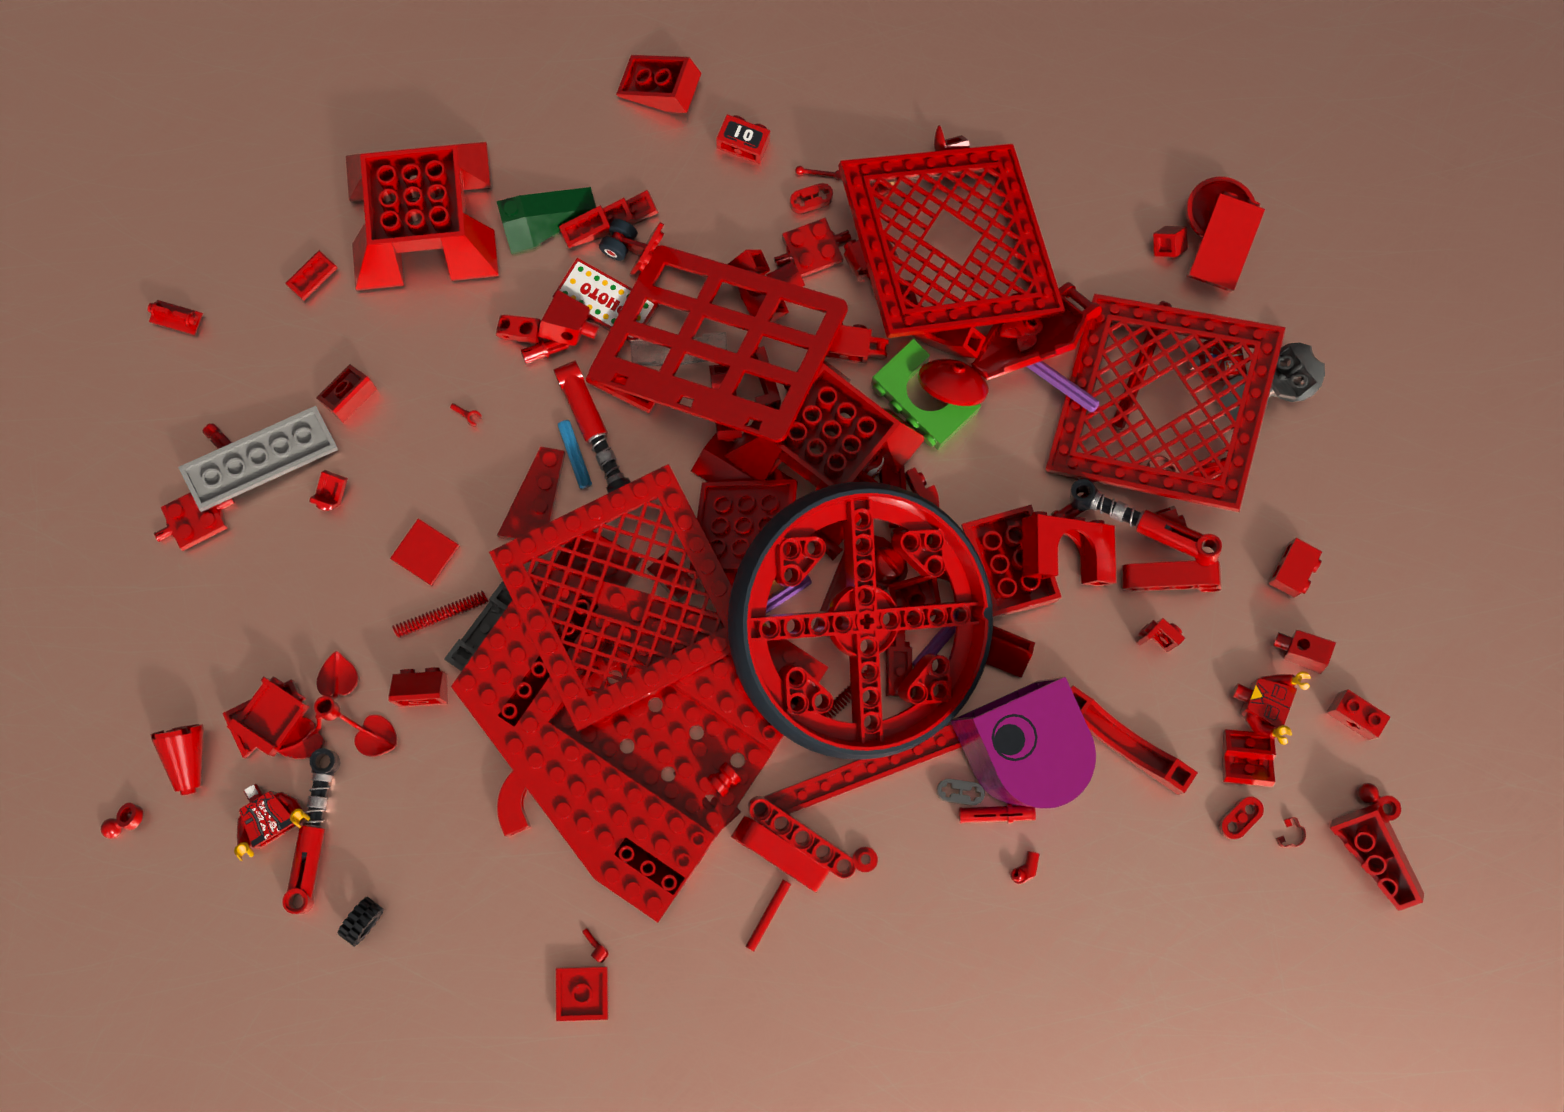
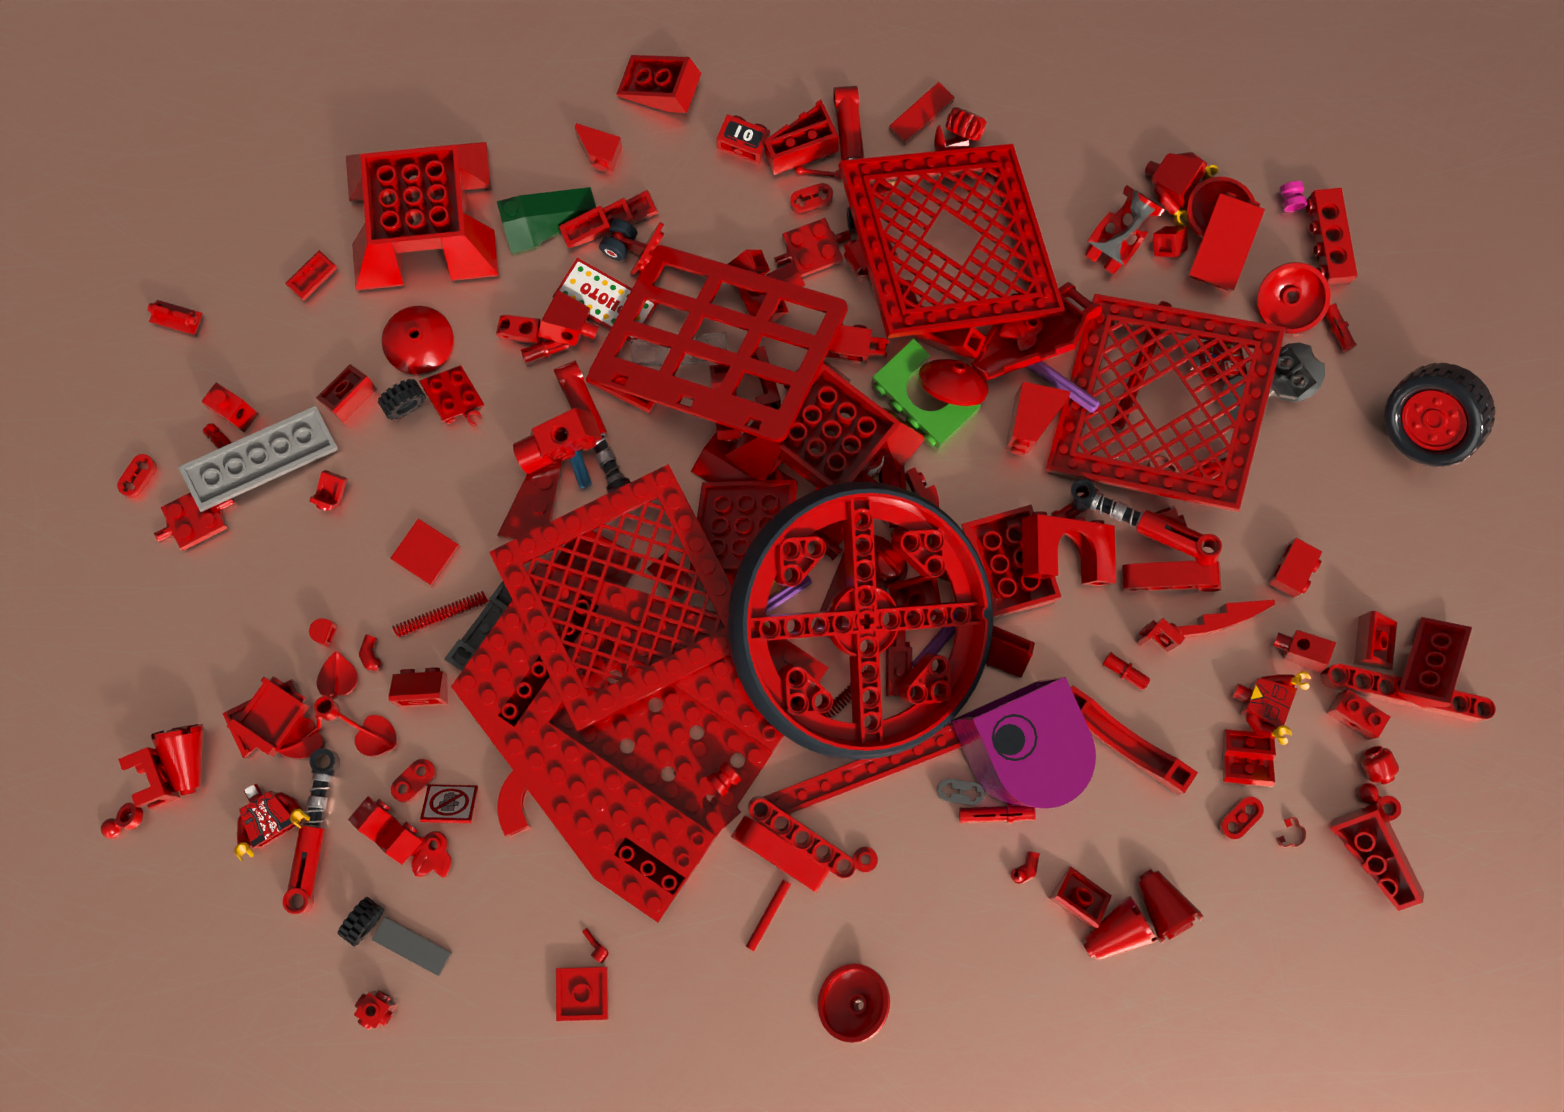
(135, 475): none -> red beam
(161, 790): none -> red panel
(227, 404): none -> red torso
(322, 631): none -> red brick
(366, 654): none -> red arm
(383, 1007): none -> red brick
(386, 830): none -> red brick
(401, 399): none -> black tyre
(411, 946): none -> dark grey tile
(413, 781): none -> red plate
(418, 354): none -> red dish
(428, 858): none -> red plate
(449, 803): none -> piece
(451, 393): none -> red hinge
(557, 440): none -> red brick
(600, 147): none -> red slope
(802, 141): none -> red wedge
(840, 1002): none -> red dish
(849, 128): none -> red piece
(921, 113): none -> red tile
(965, 123): none -> red gear
(1031, 415): none -> red slope
(1081, 898): none -> red slope
(1115, 243): none -> red hips
(1120, 931): none -> red cone
(1126, 671): none -> red axle
(1166, 905): none -> red cone
(1176, 179): none -> red torso
(1229, 615): none -> red slope
(1293, 196): none -> dark pink wheel
(1307, 306): none -> red dish
(1332, 203): none -> red brick
(1346, 341): none -> red pin
(1371, 688): none -> red beam
(1375, 640): none -> red slope
(1379, 764): none -> red head
(1434, 663): none -> red slope
(1439, 414): none -> black wheel

